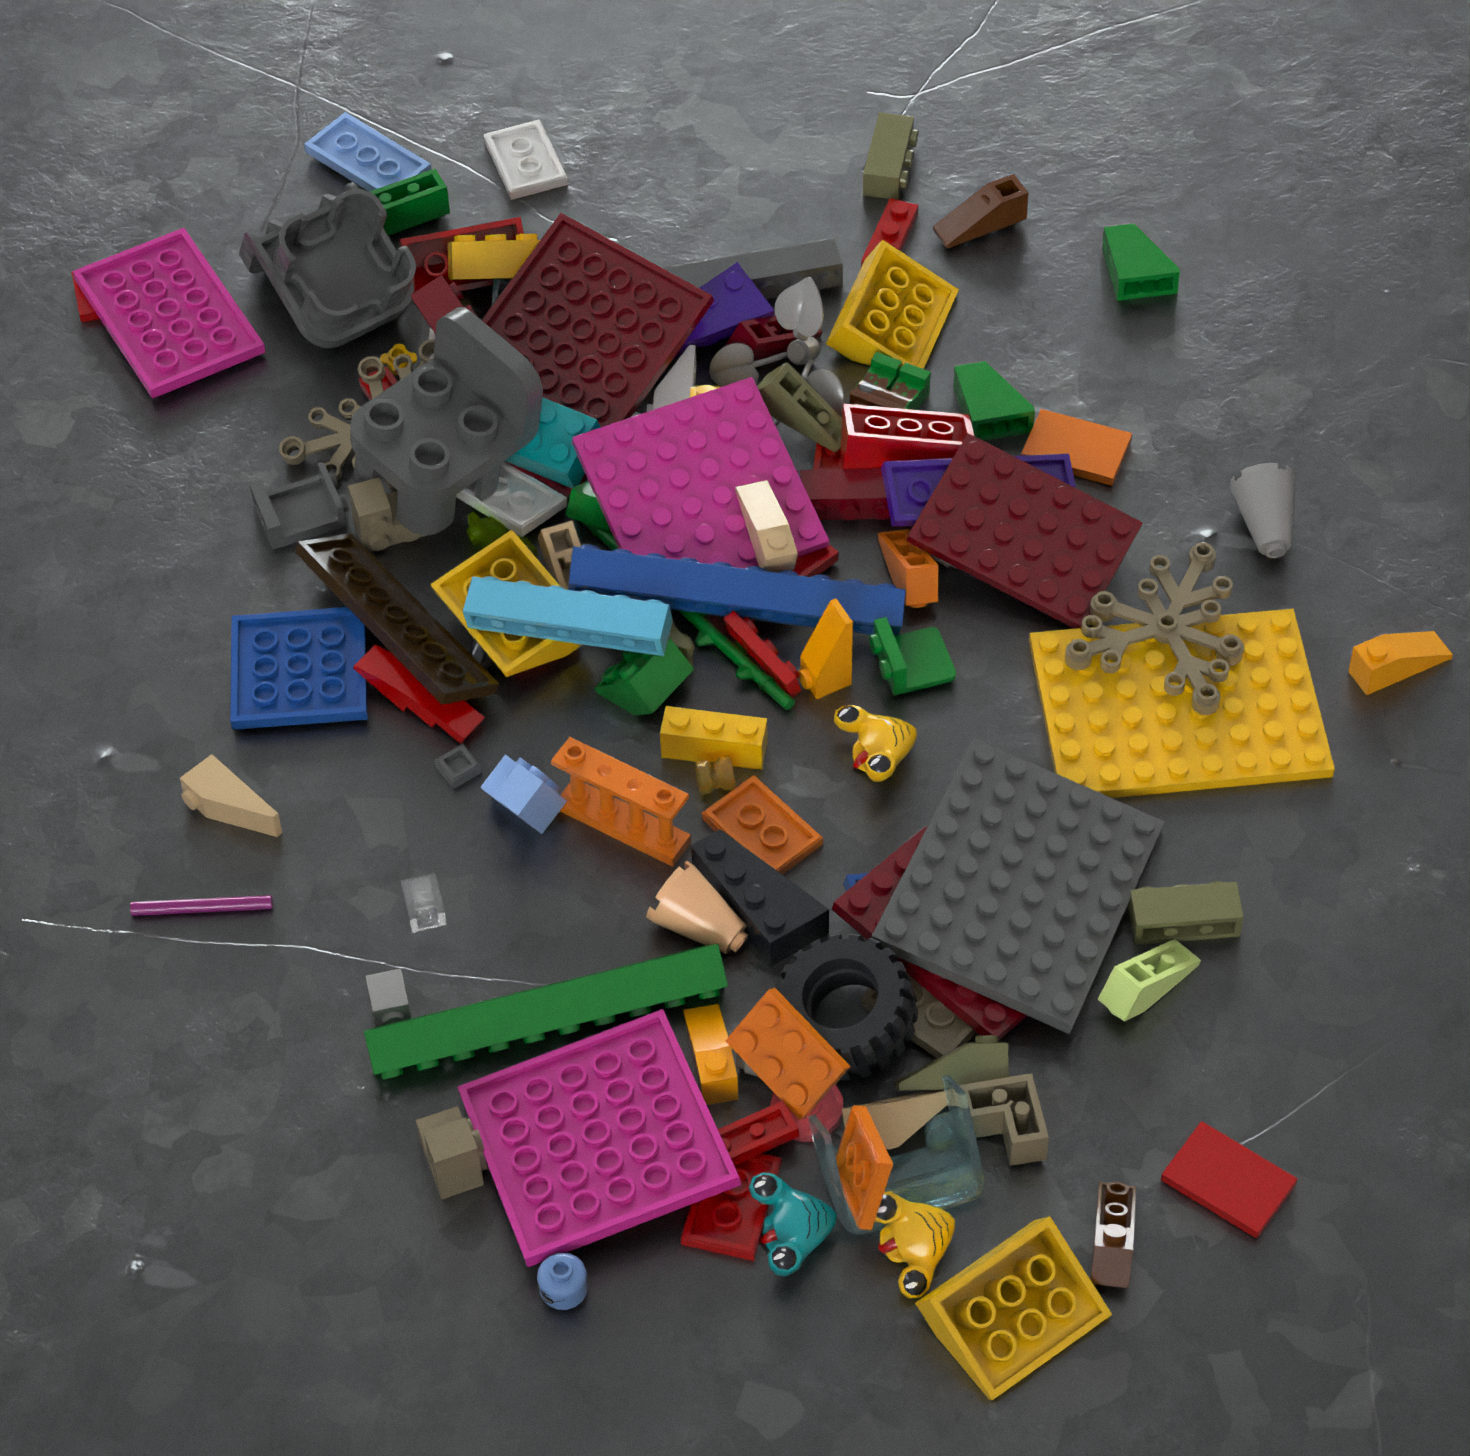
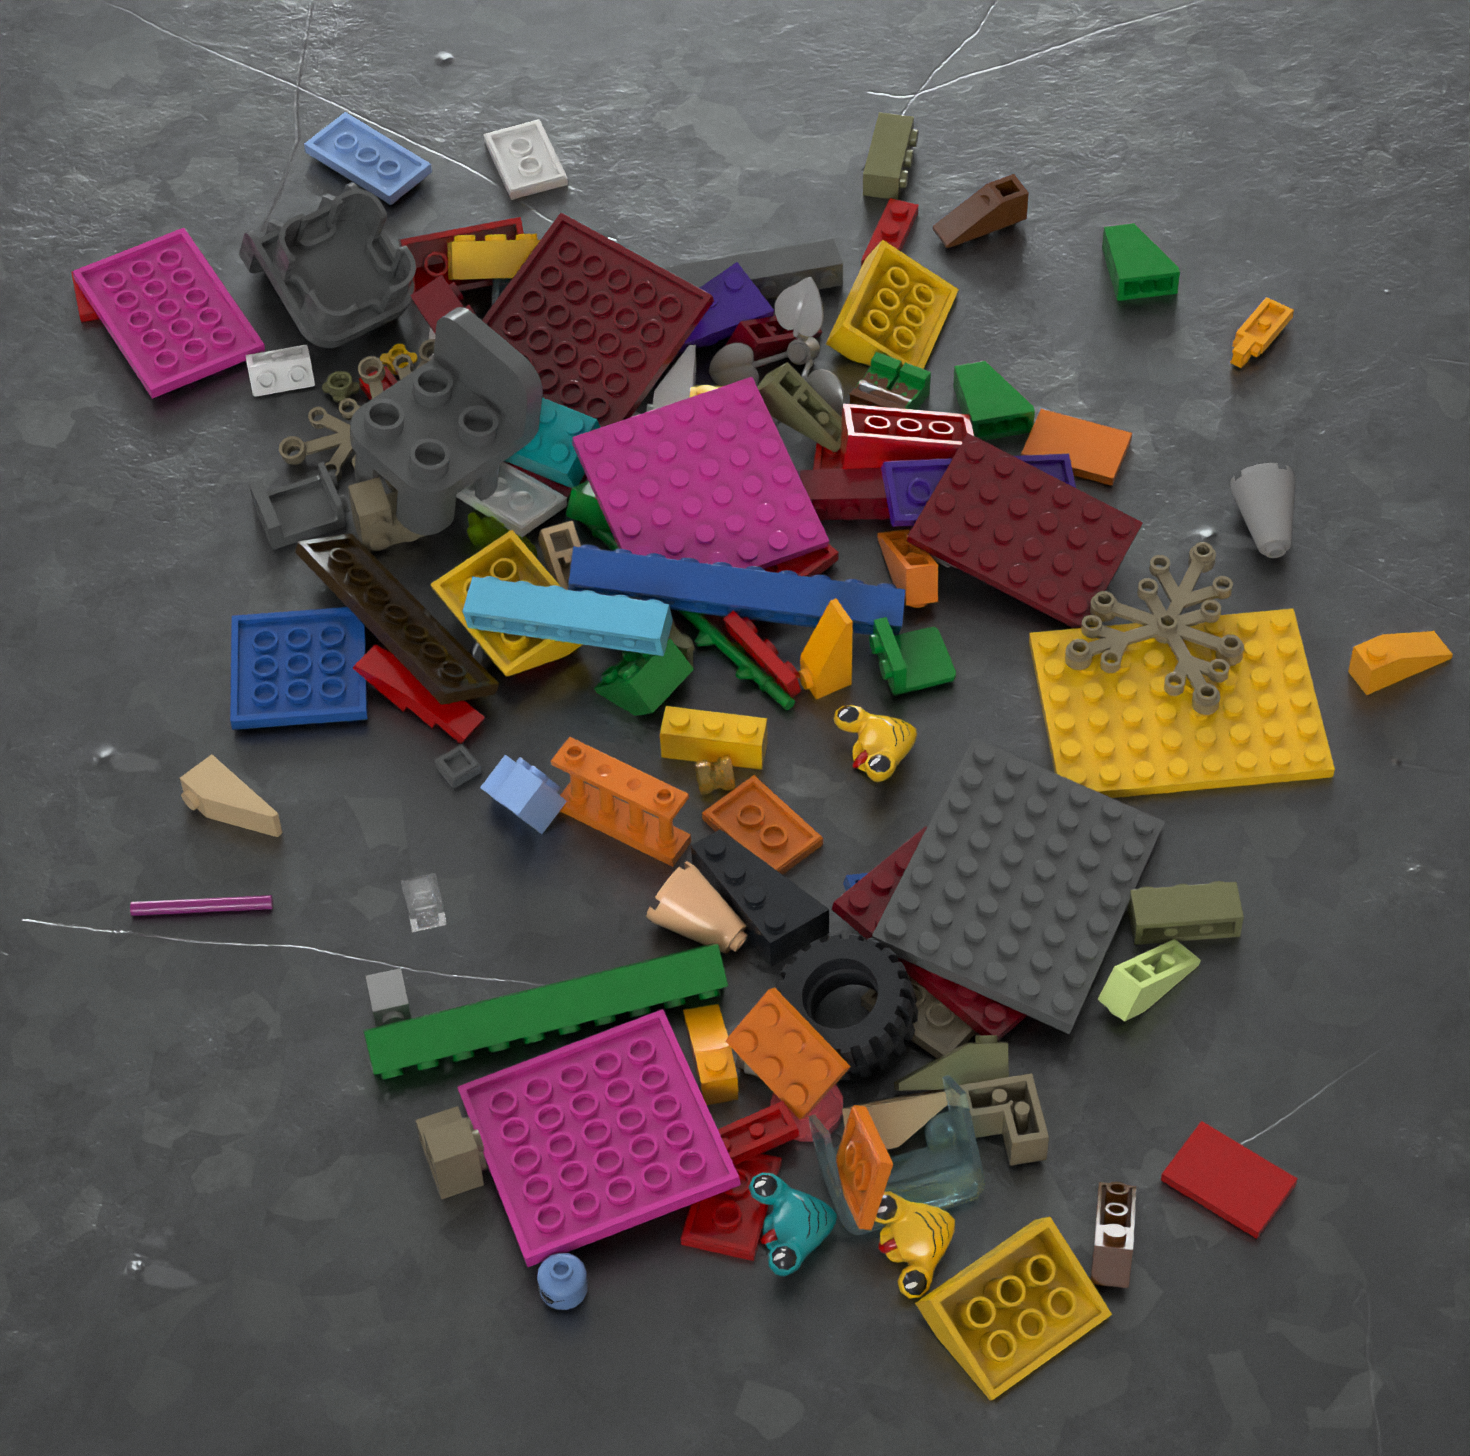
(280, 370): none -> white bracket
(340, 386): none -> olive plate
(413, 201): green brick -> none
(767, 527): tan slope -> none
(1259, 330): none -> light orange hinge

